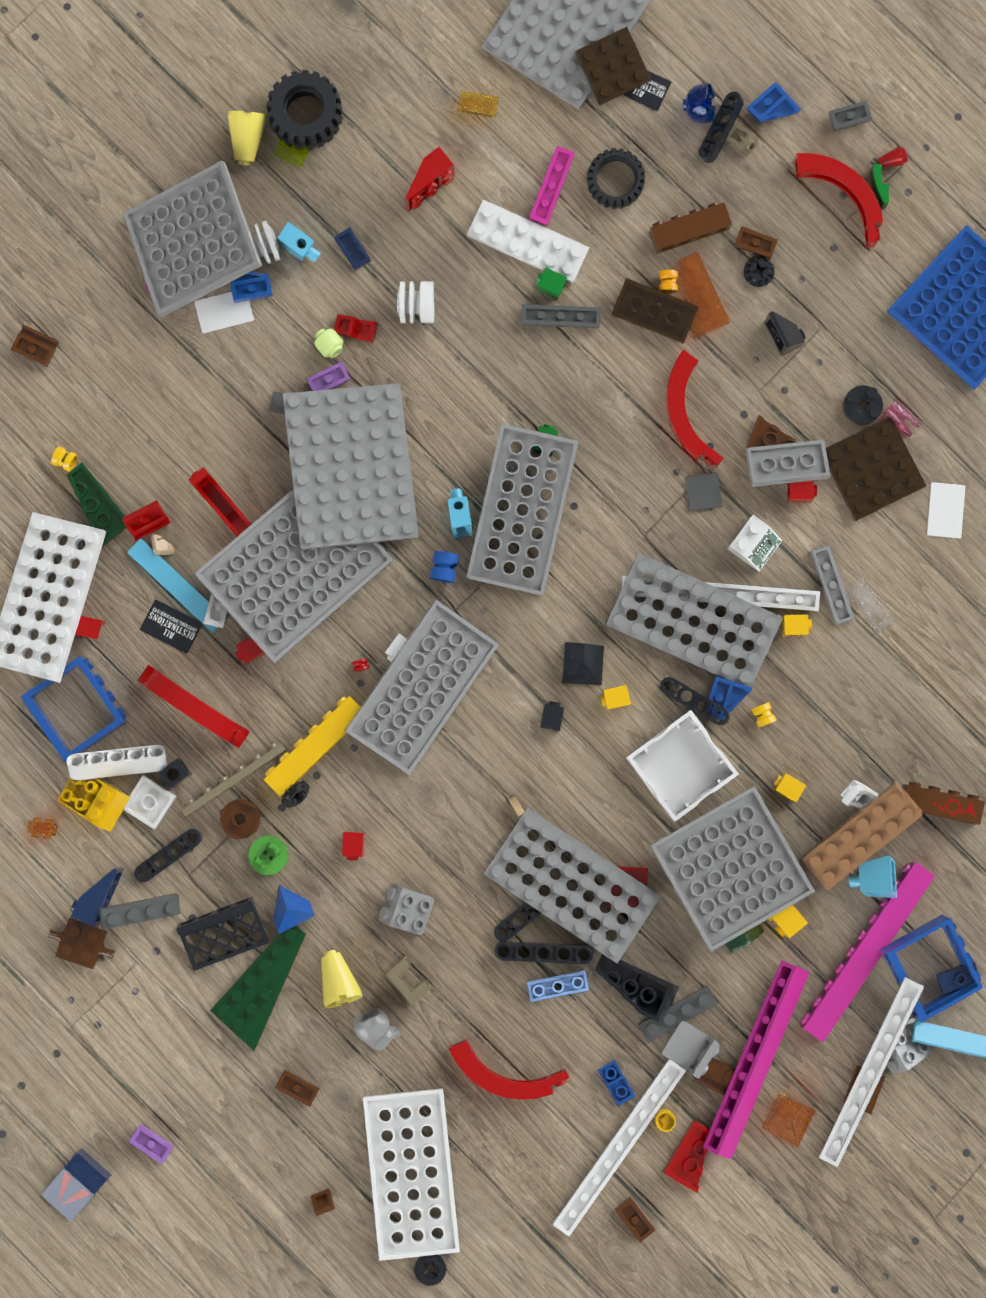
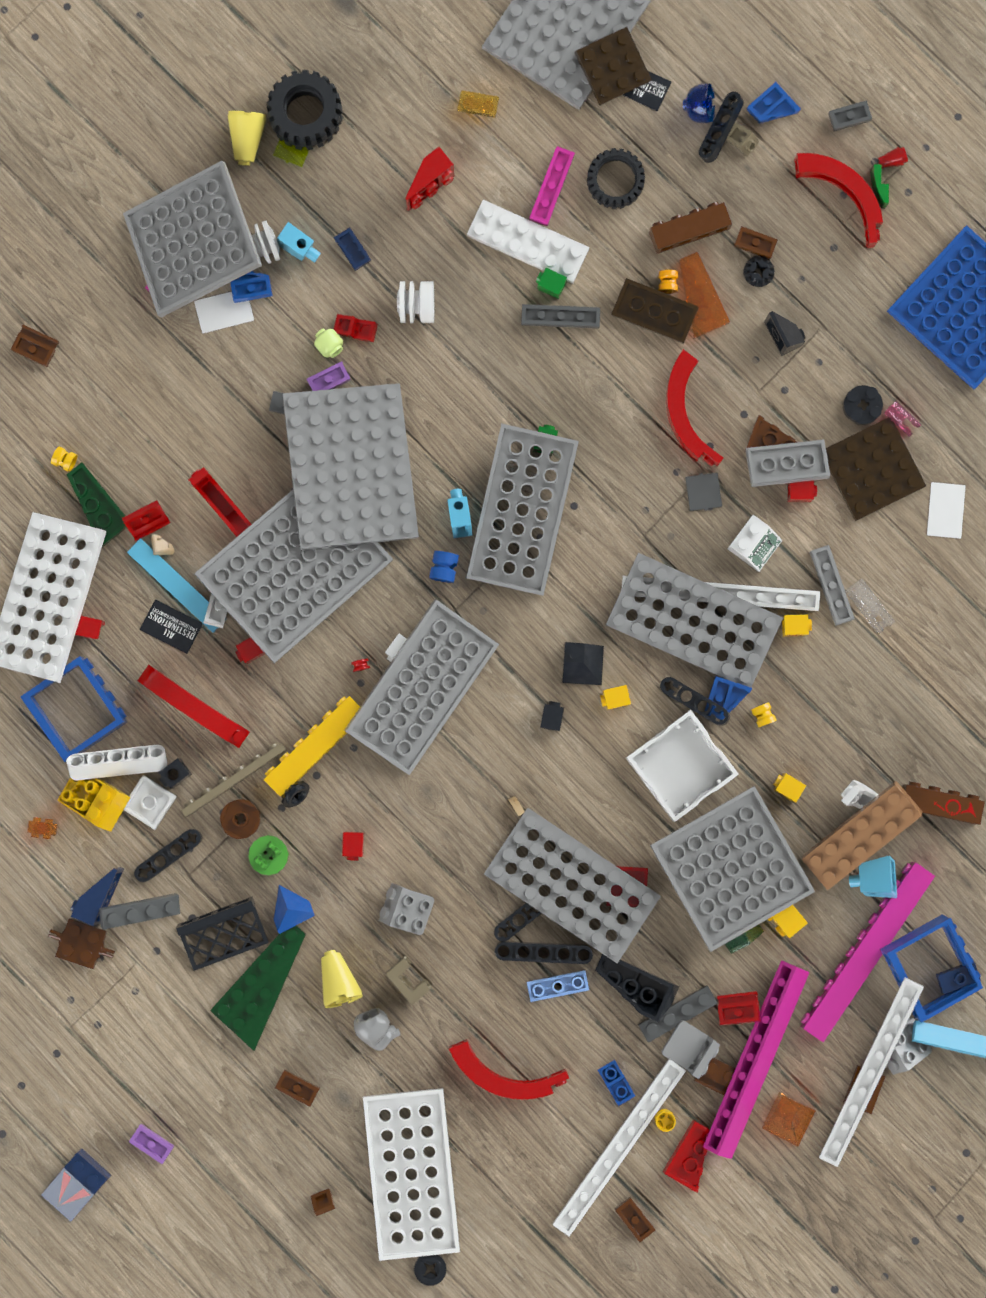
(738, 1008): none -> red plate

